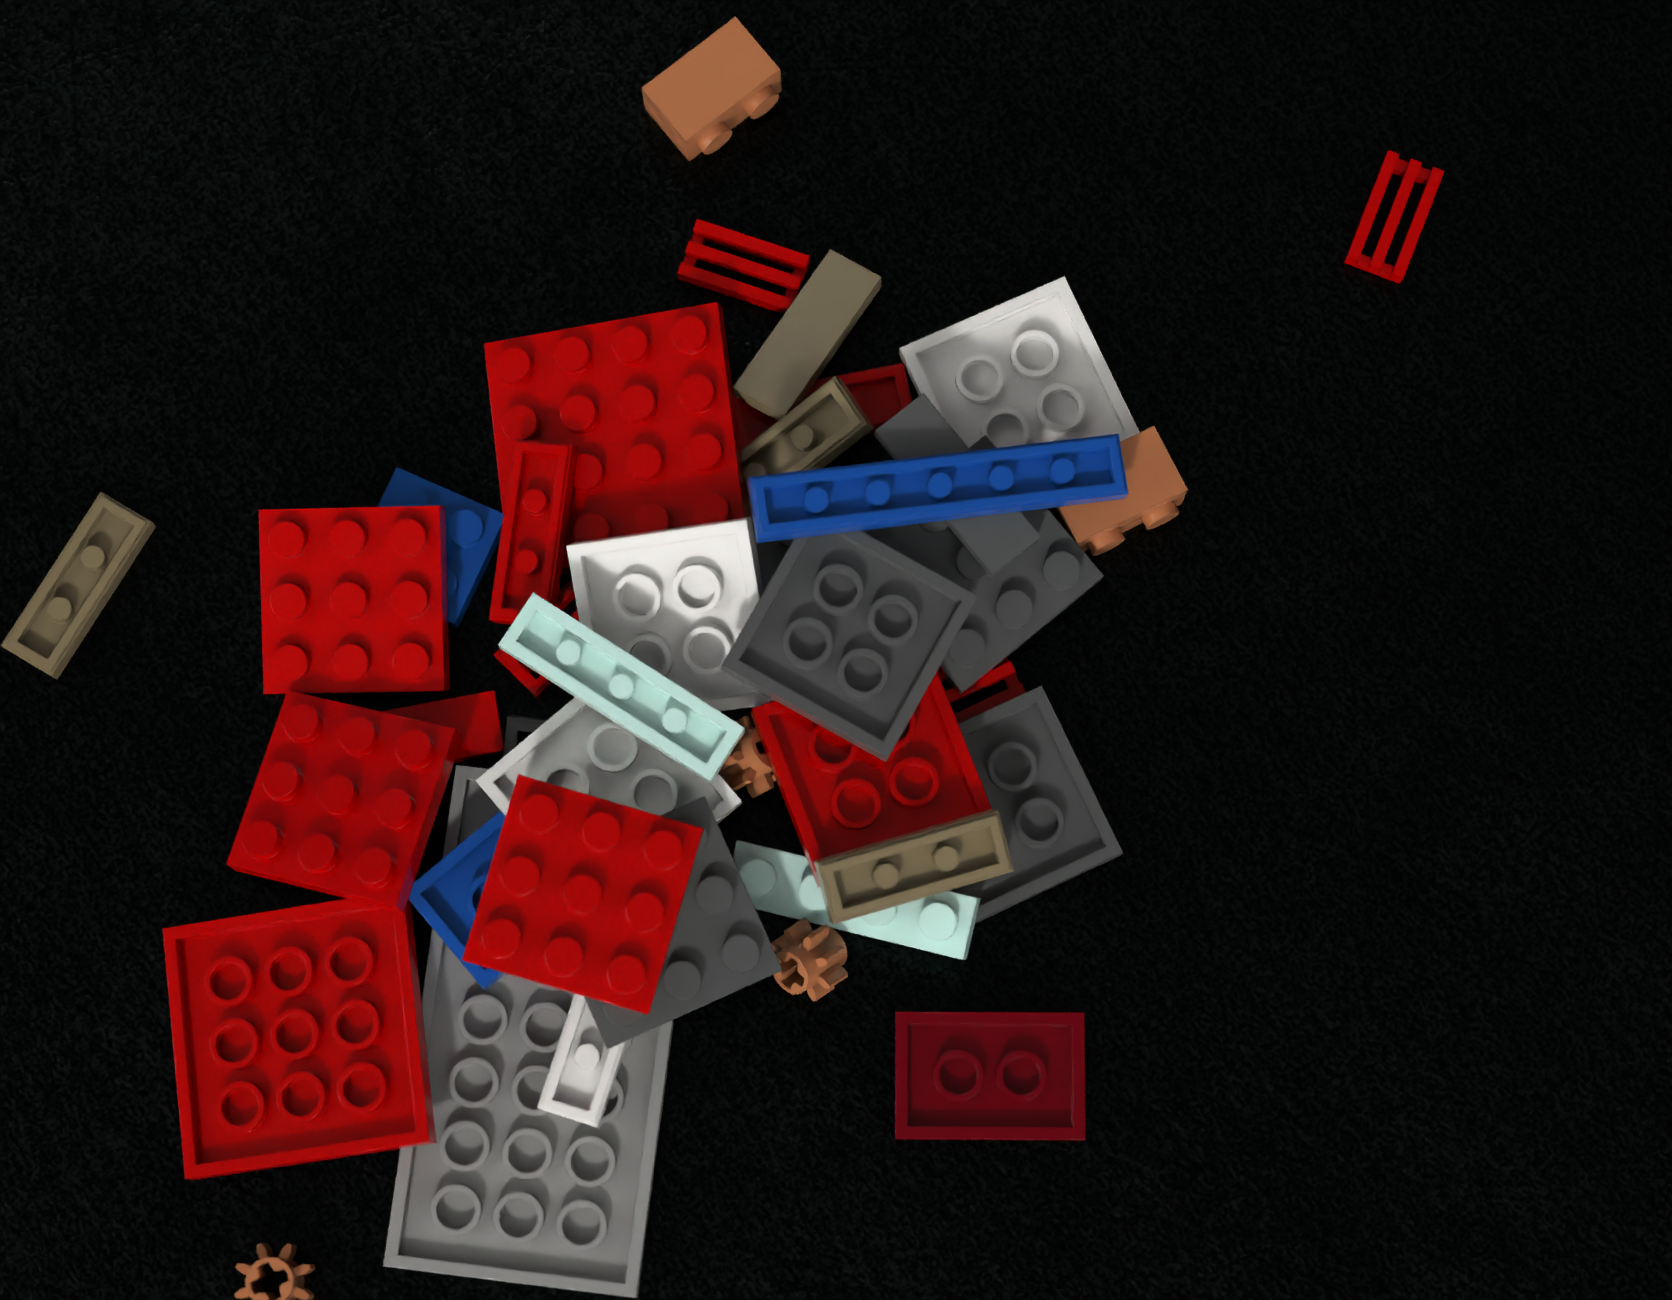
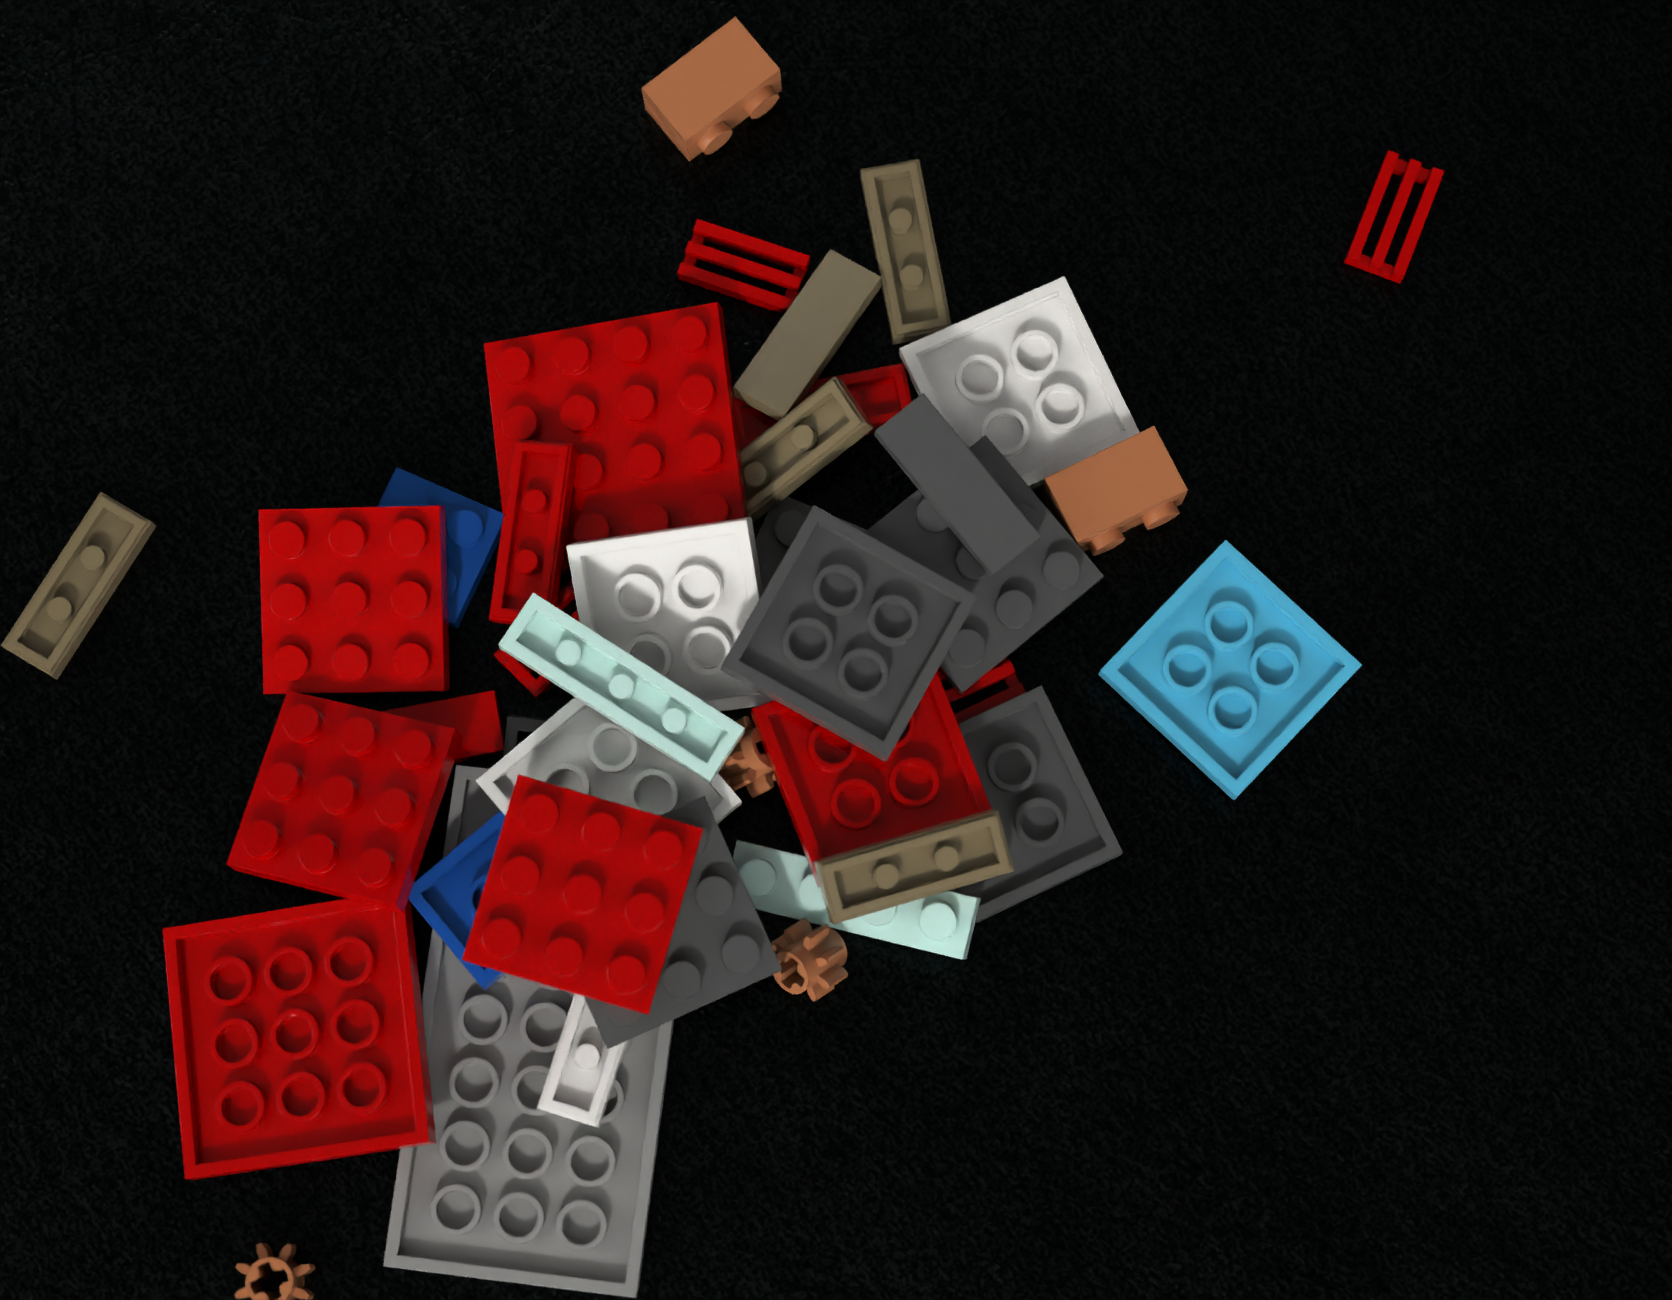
(905, 250): none -> dark tan tile
(937, 488): blue tile -> none
(990, 1076): dark red plate -> none
(1229, 669): none -> medium azure plate

